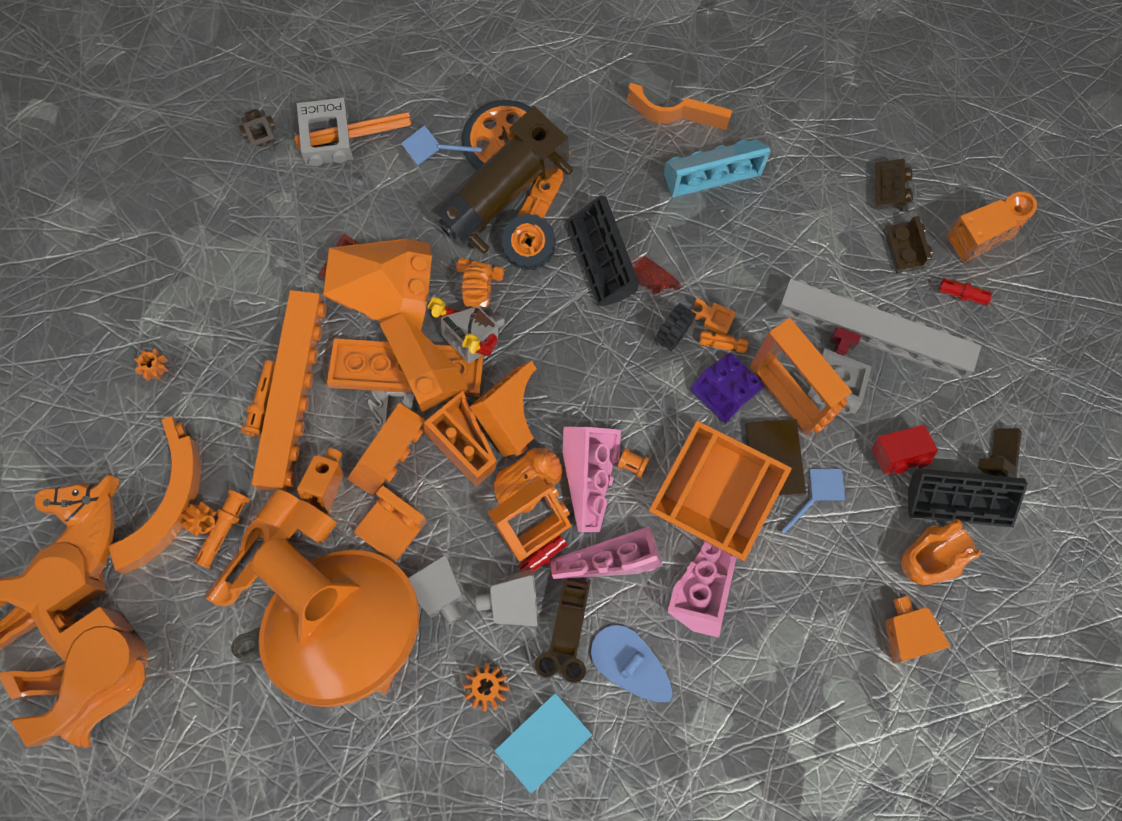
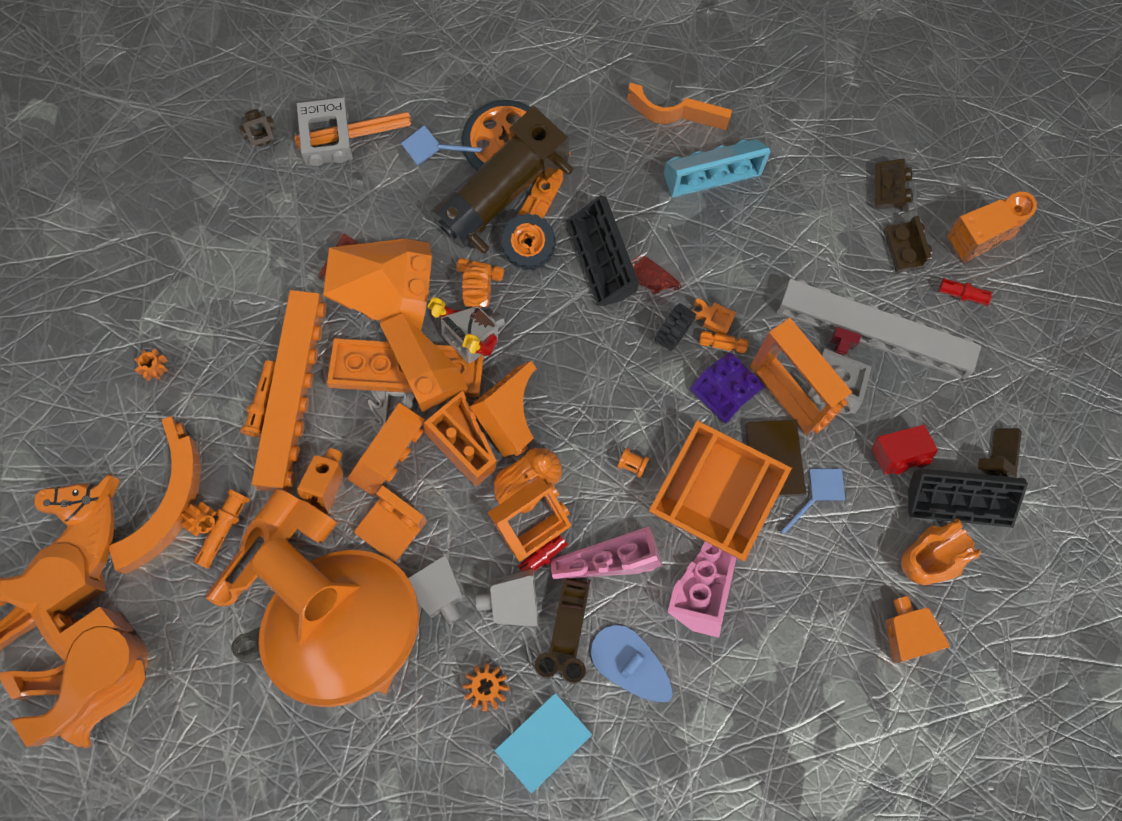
(588, 464): bright pink wedge -> none

